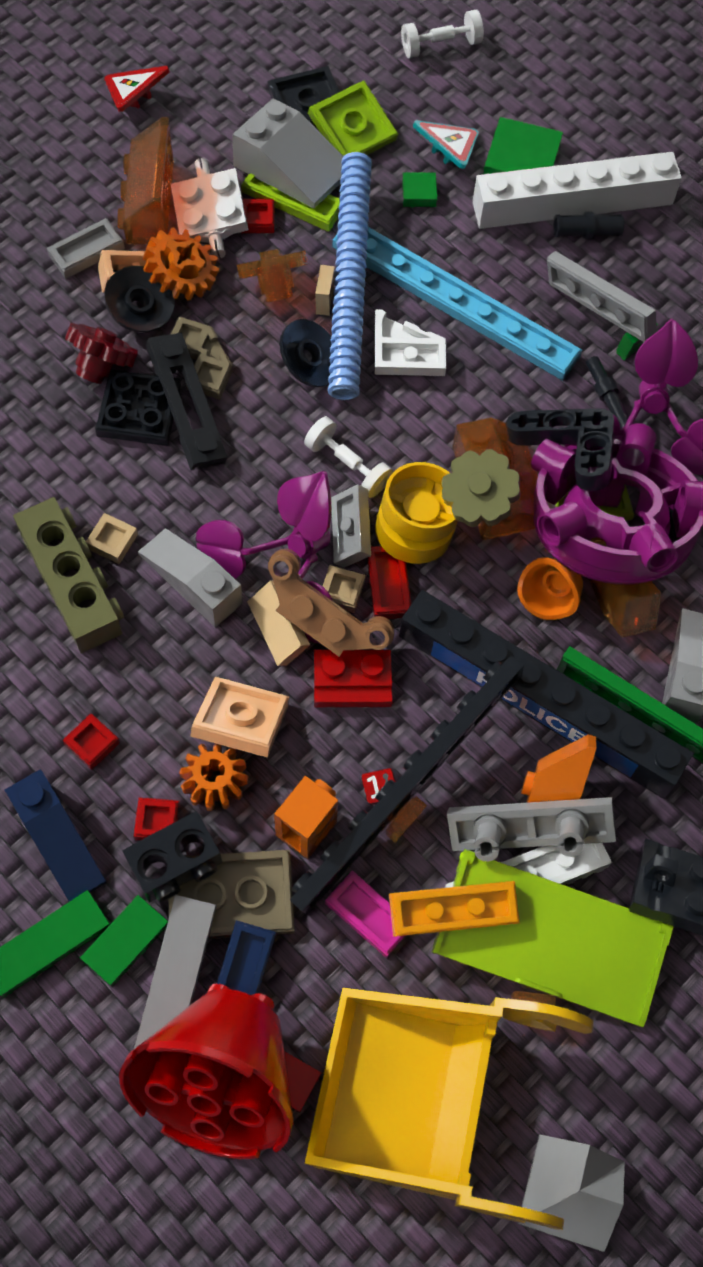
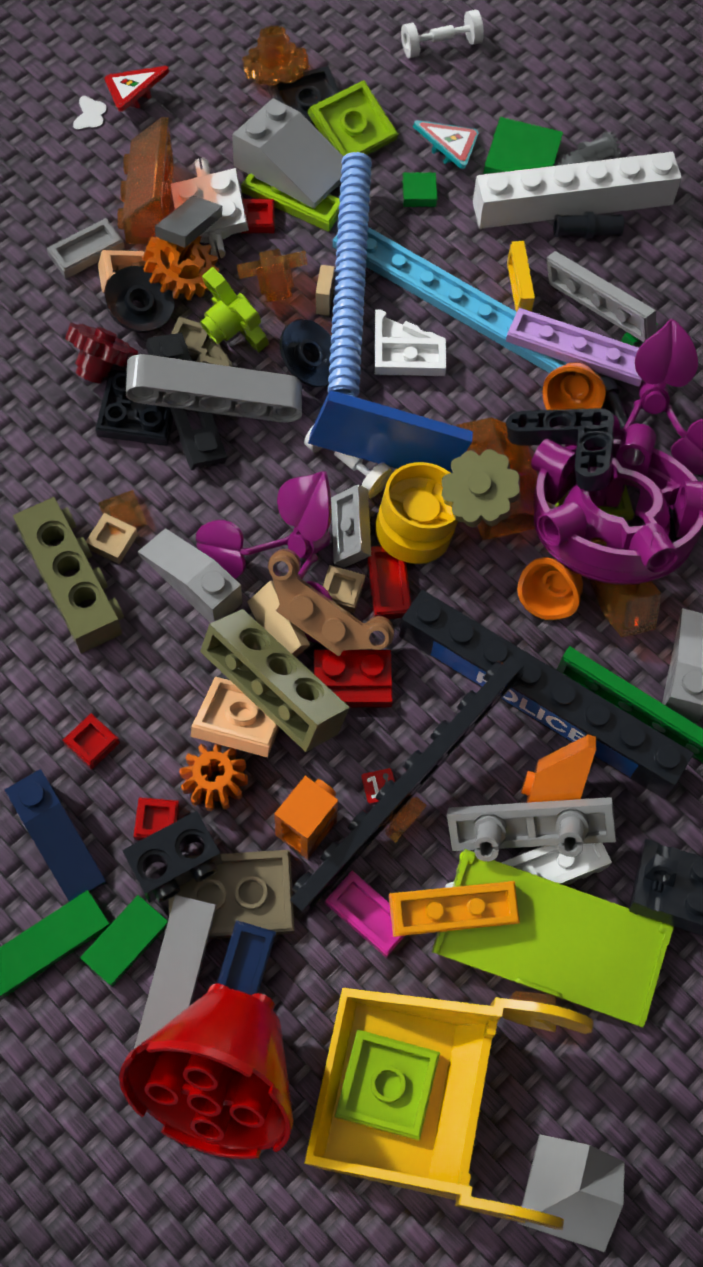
(91, 113): none -> white sticker
(125, 508): none -> clear orange tile
(188, 221): none -> dark grey tile
(213, 388): none -> light grey beam
(231, 314): none -> lime plant
(274, 679): none -> olive brick
(275, 58): none -> clear orange plant
(301, 1081): red tile -> none
(386, 433): none -> blue tile
(387, 1085): none -> lime tile
(520, 276): none -> yellow tile
(573, 388): none -> orange helmet
(574, 345): none -> lavender tile
(597, 150): none -> dark grey connector

